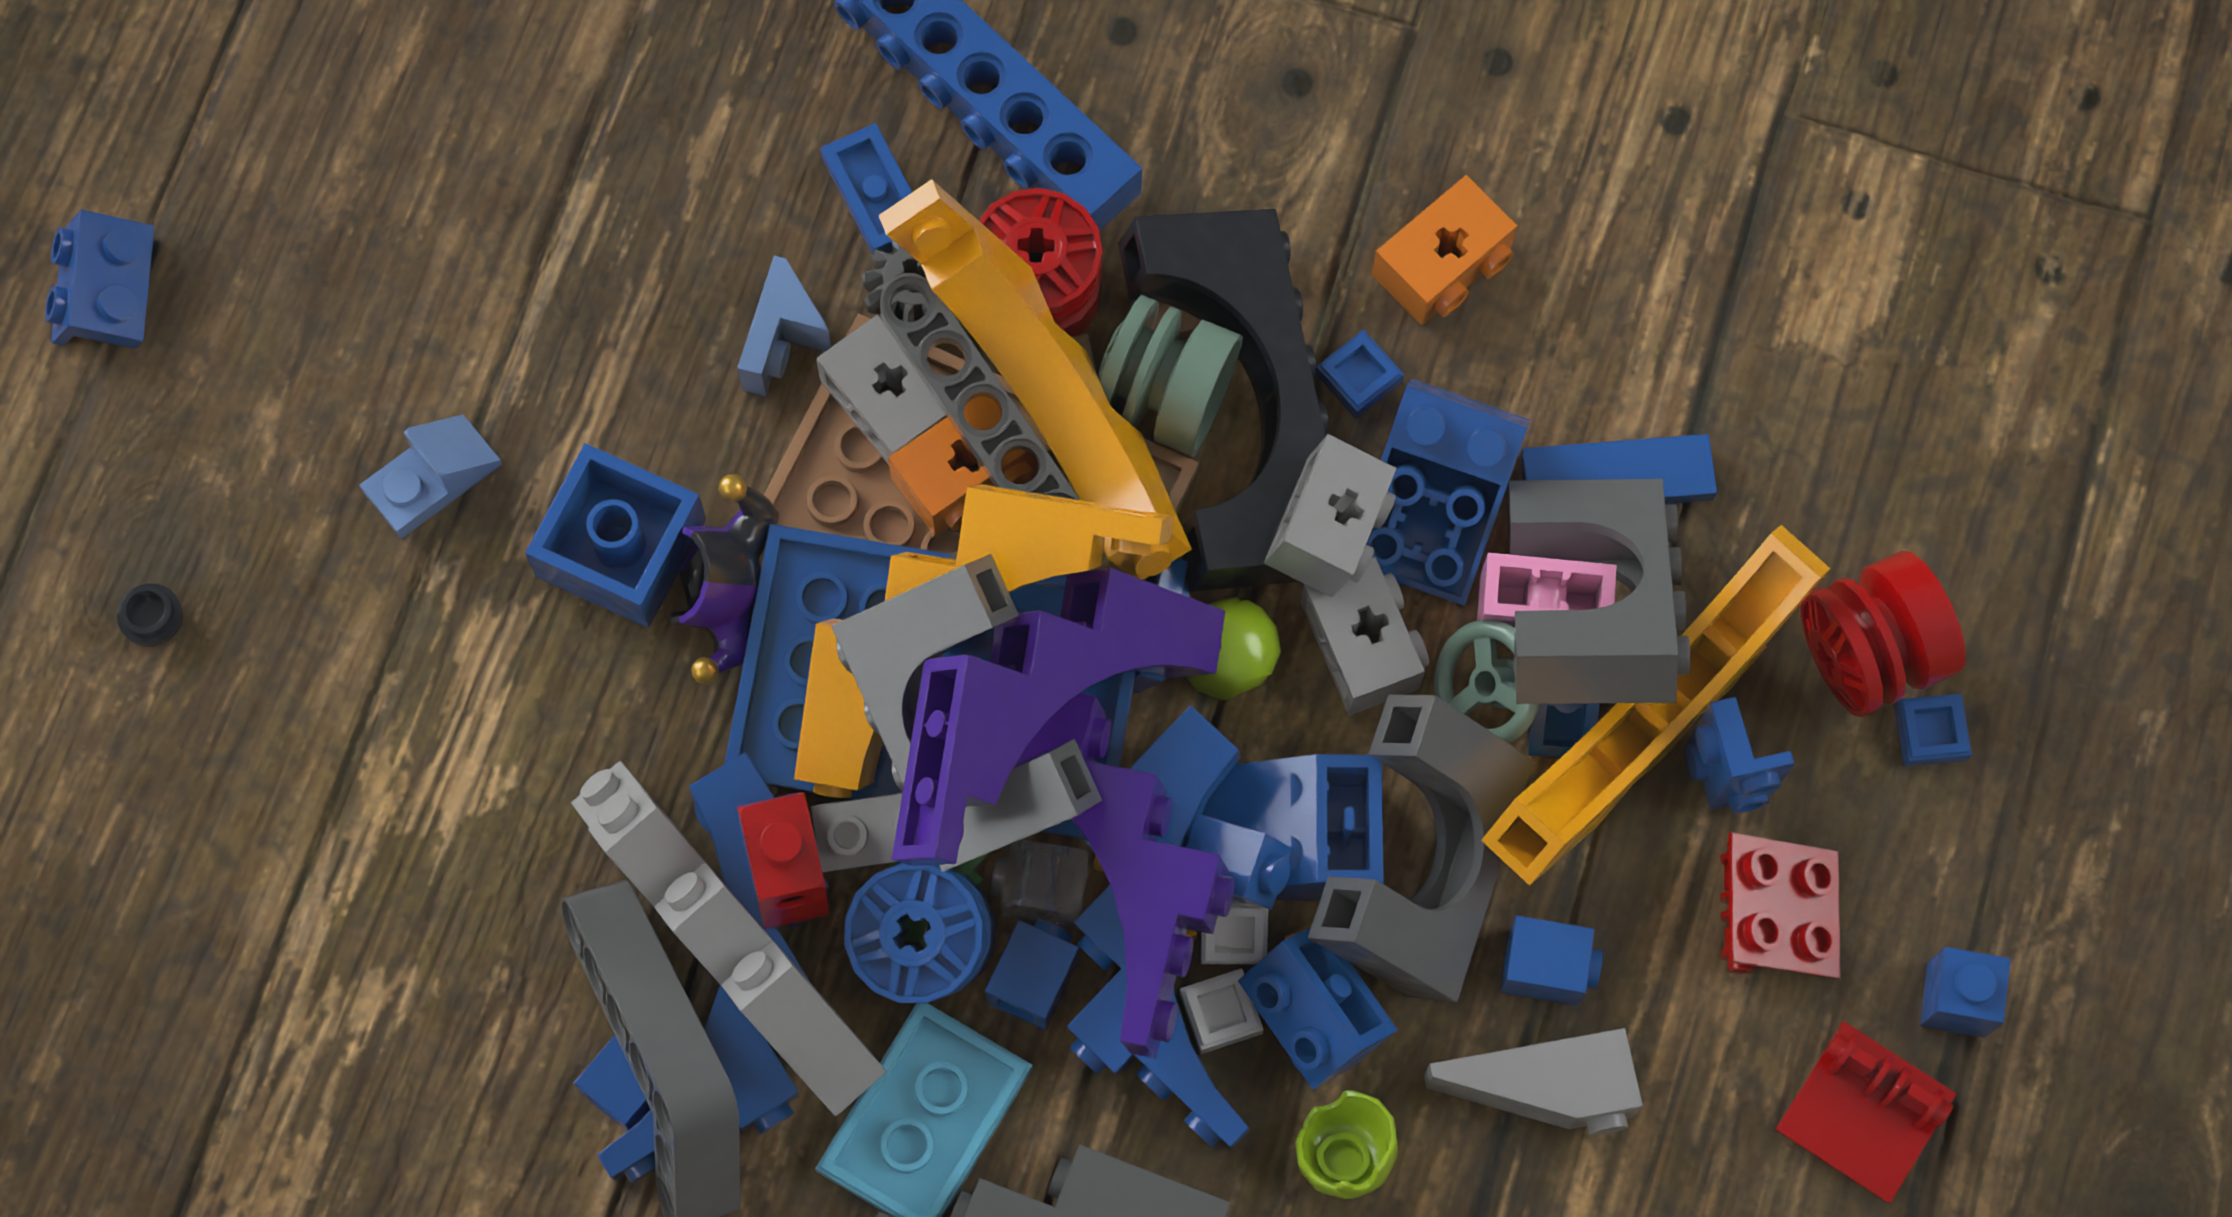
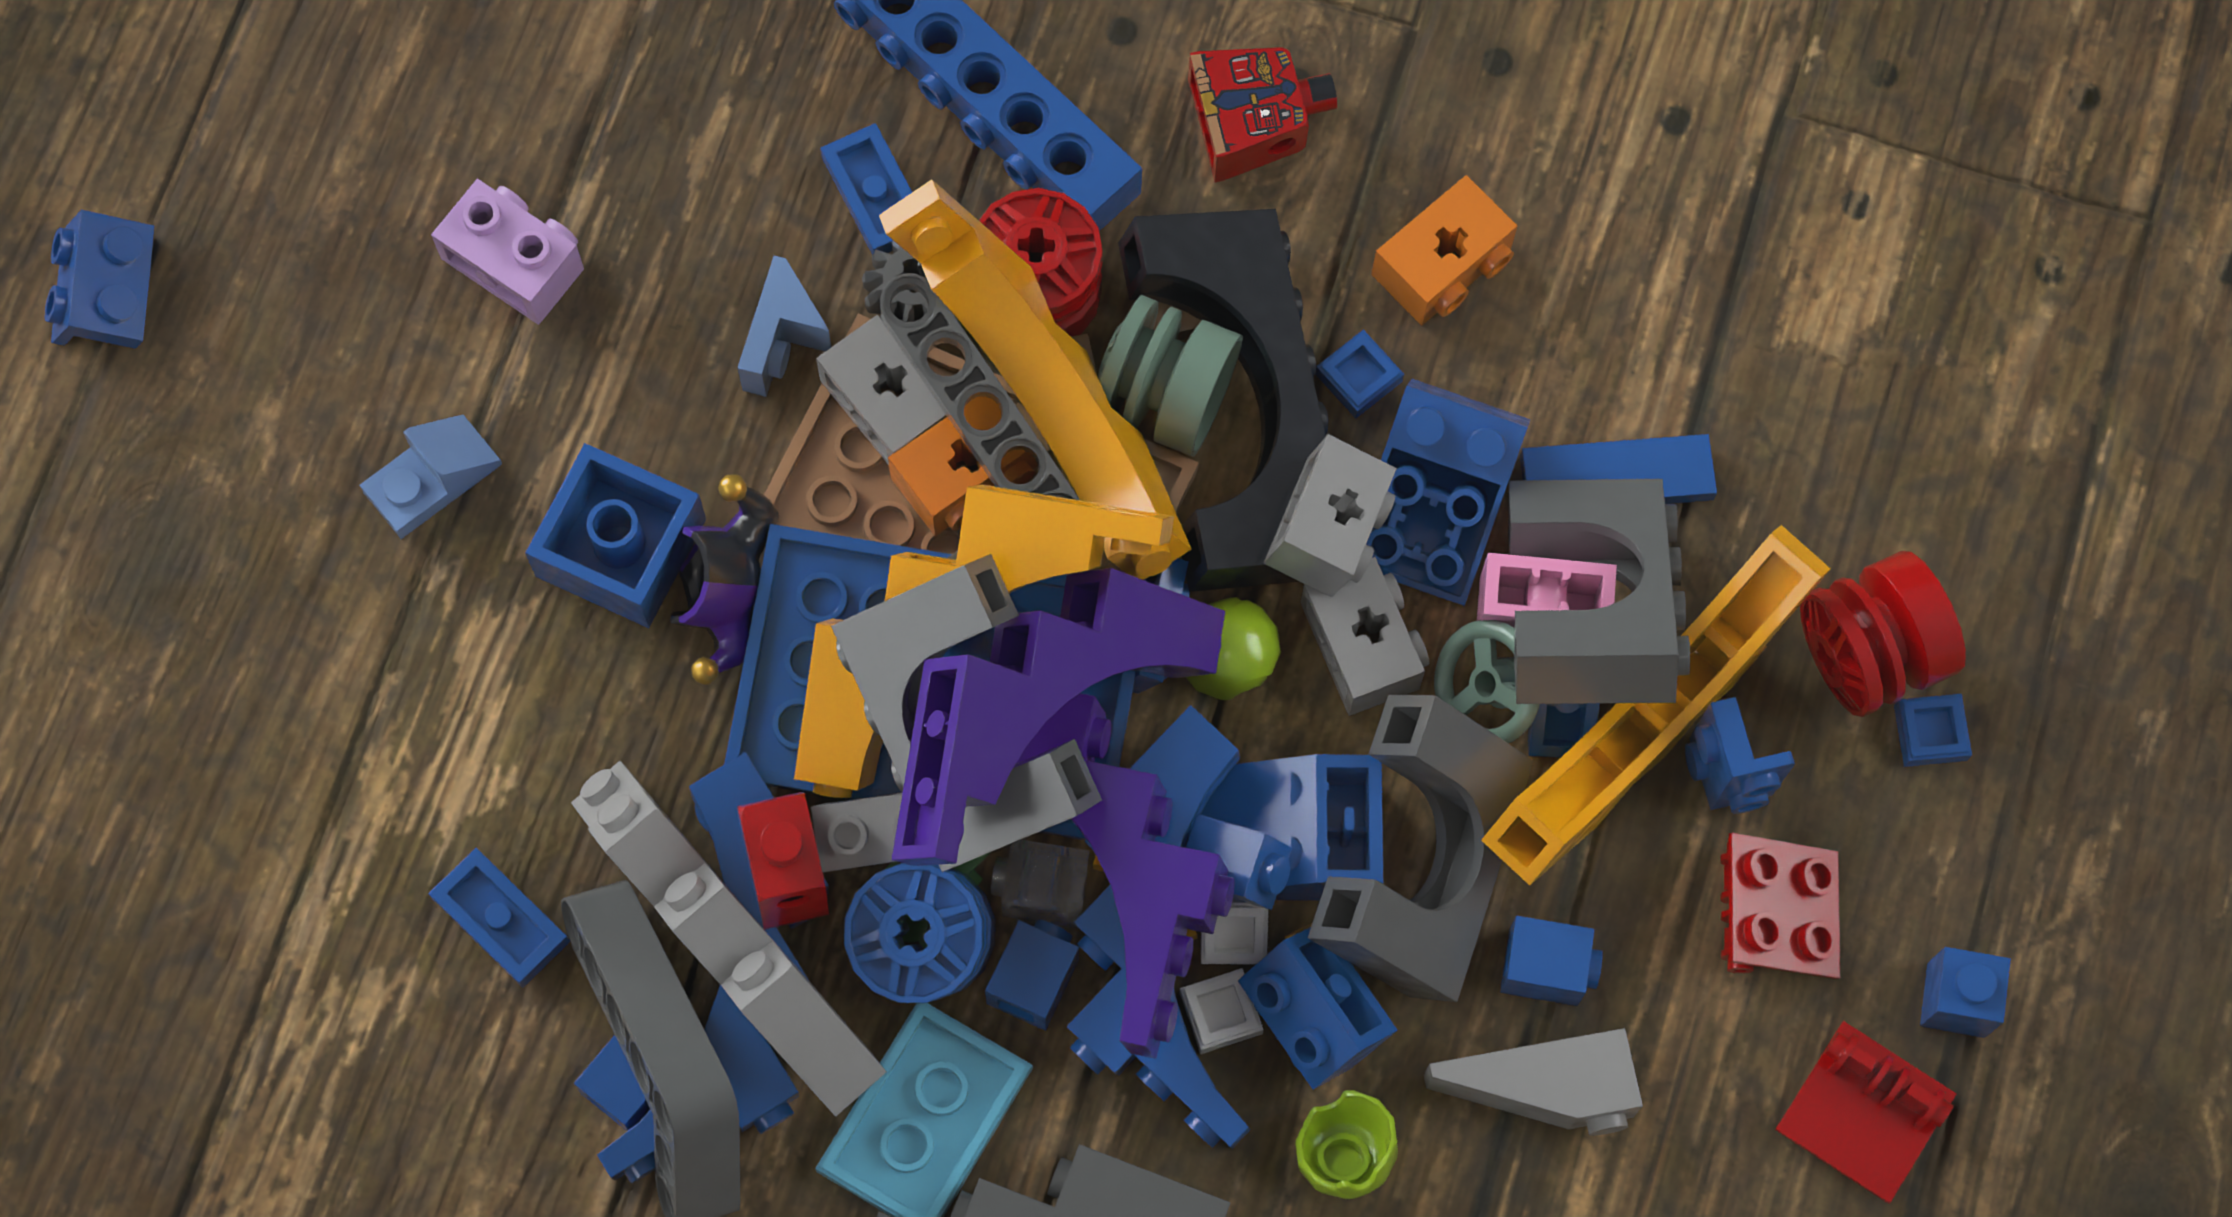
(150, 615): black plate -> none
(499, 917): none -> blue plate
(509, 249): none -> lavender brick
(1253, 106): none -> red torso

